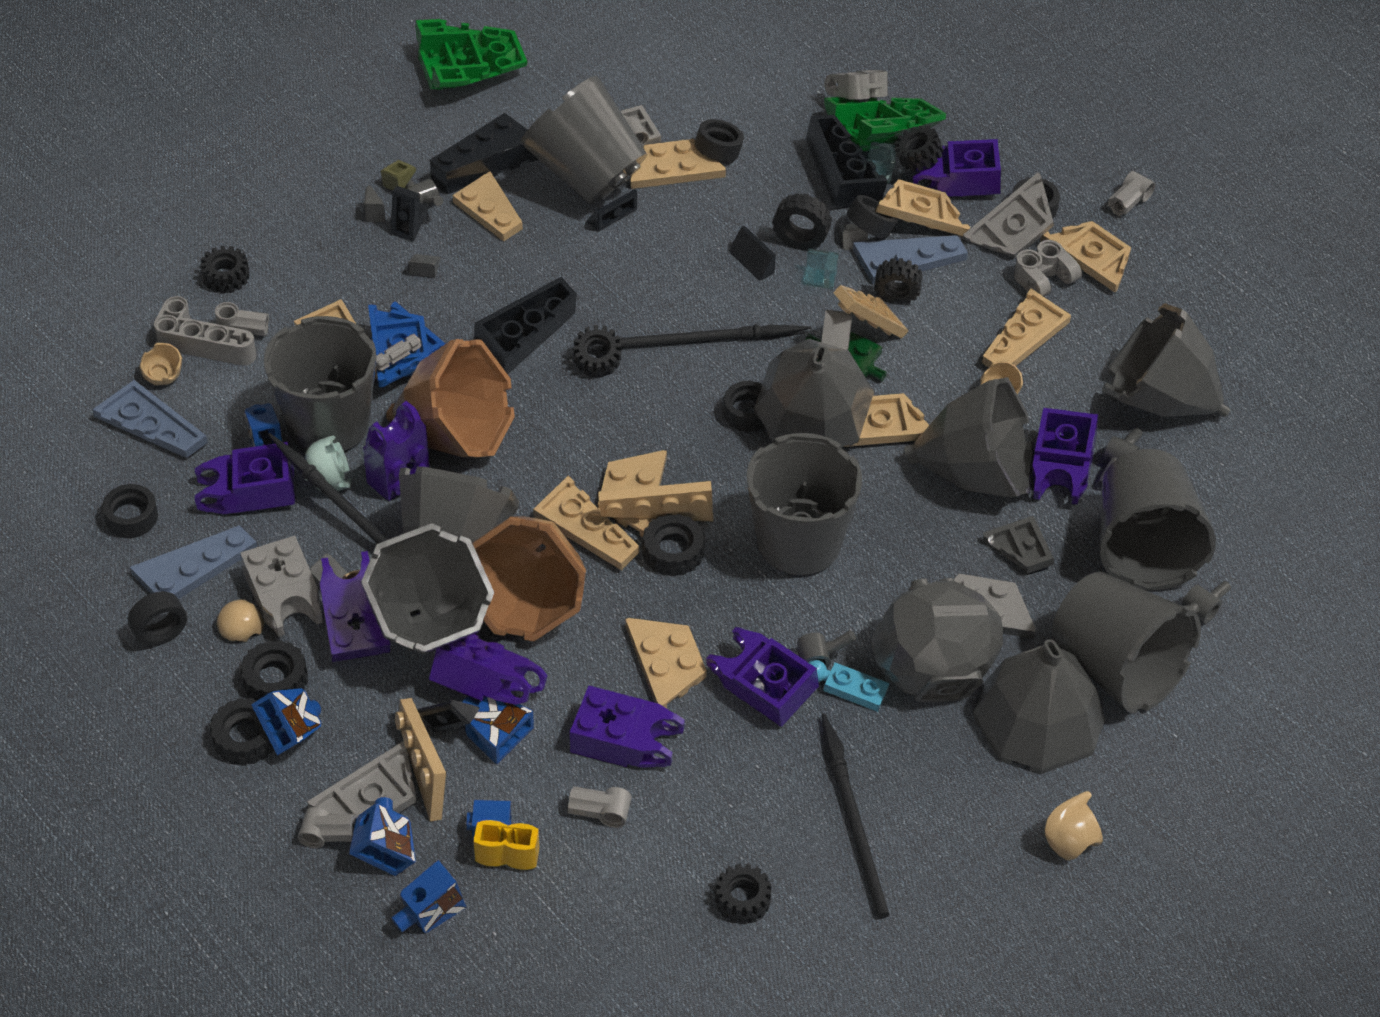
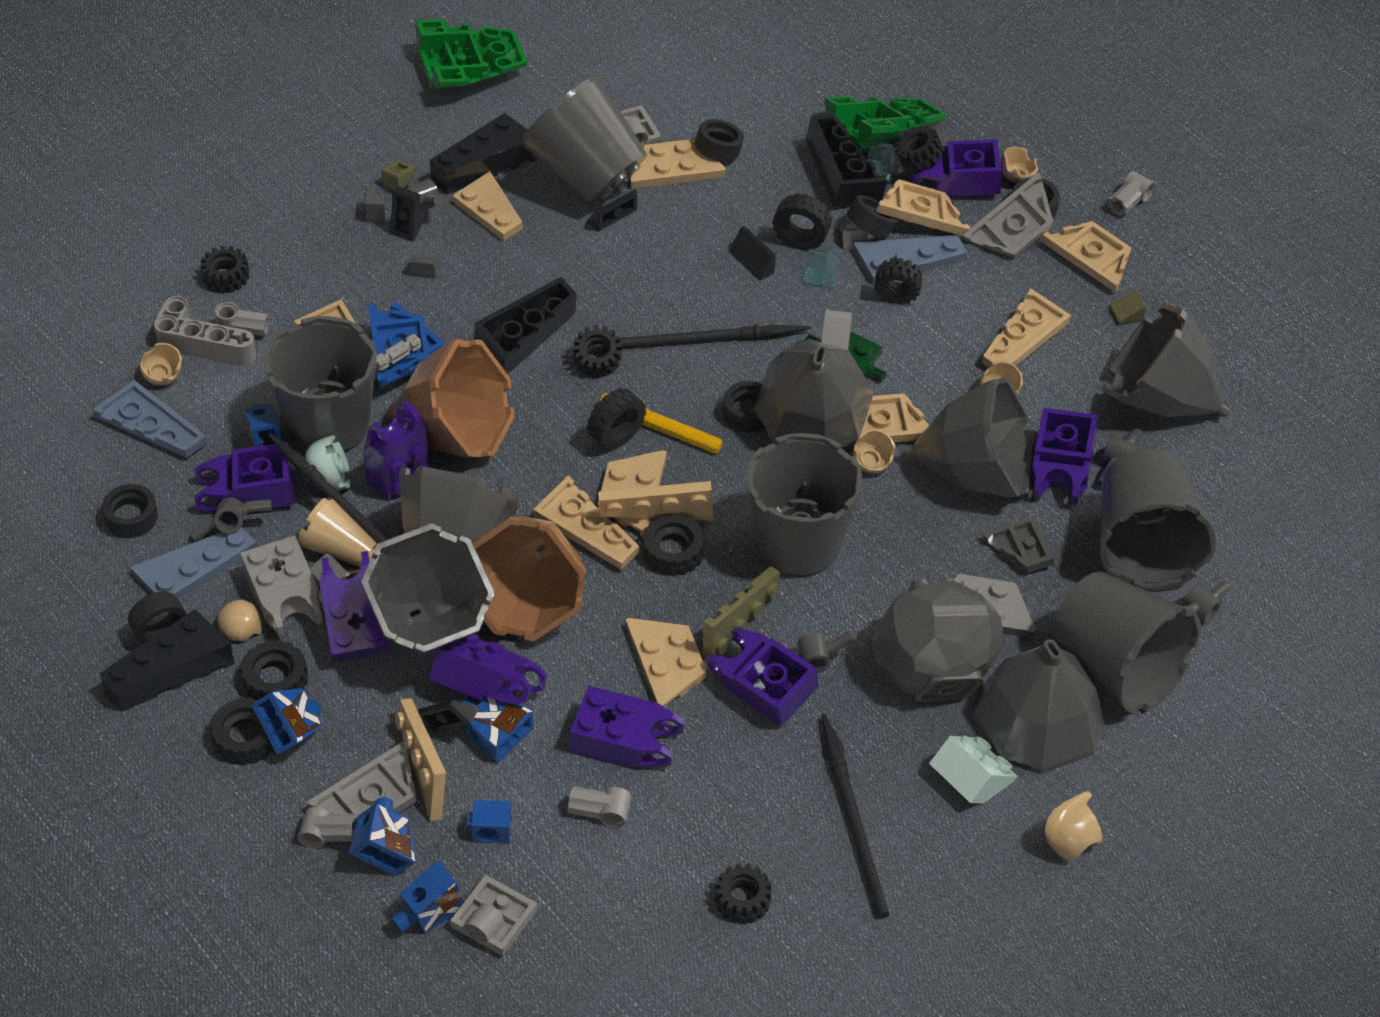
(166, 661): none -> black wedge
(230, 525): none -> dark grey piece
(335, 533): none -> tan cone
(494, 915): none -> light grey plate
(509, 845): yellow brick -> none
(616, 418): none -> black tyre
(681, 431): none -> yellow axle
(718, 632): none -> olive wing
(852, 685): medium azure plate -> none
(858, 84): light grey piece -> none
(871, 309): tan wing -> none
(874, 451): none -> tan hair
(973, 768): none -> light aqua slope
(1016, 164): none -> tan hair
(1048, 260): light grey piece -> none
(1128, 308): none -> olive slope

